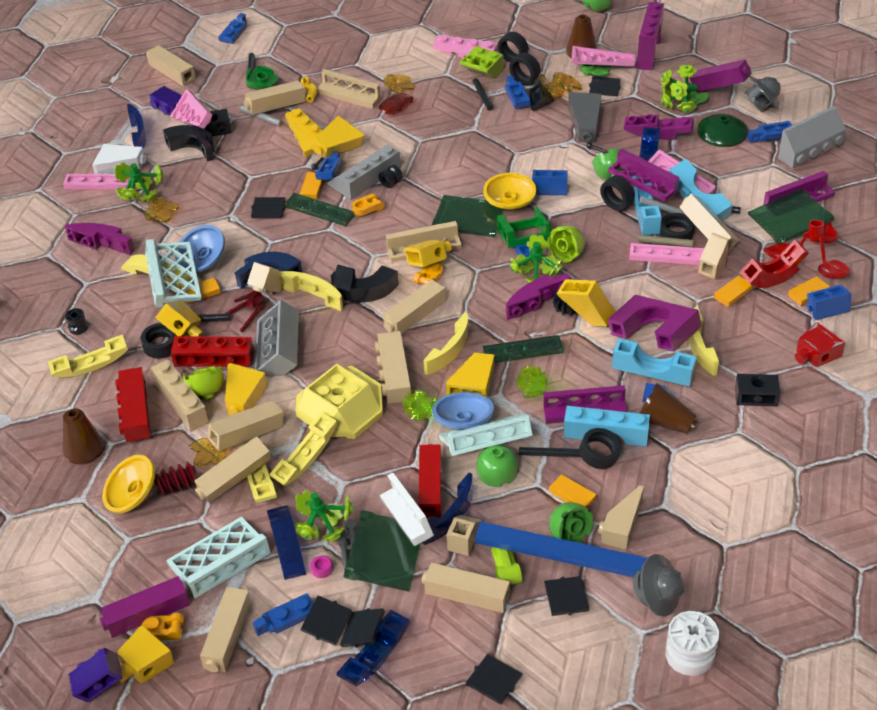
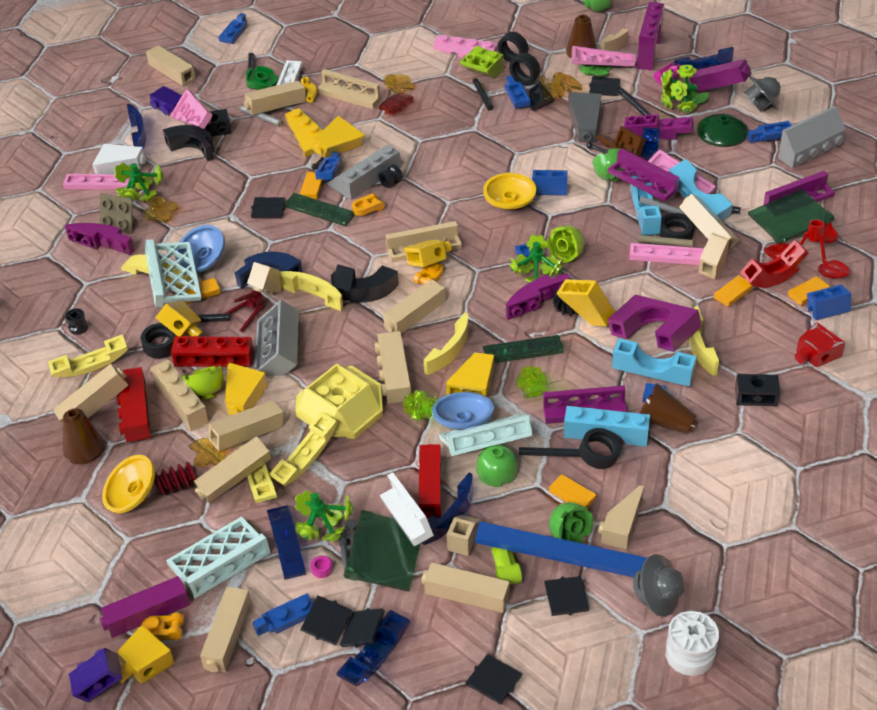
(95, 392): none -> tan brick
(117, 212): none -> dark tan hinge
(290, 72): none -> white plate
(470, 214): clear green piece -> none
(508, 230): green window -> none
(616, 42): none -> tan slope
(623, 187): black tyre -> none
(626, 140): none -> reddish brown bracket
(633, 102): none -> black bar
(658, 74): none -> dark pink hips
(724, 56): none -> clear blue slope

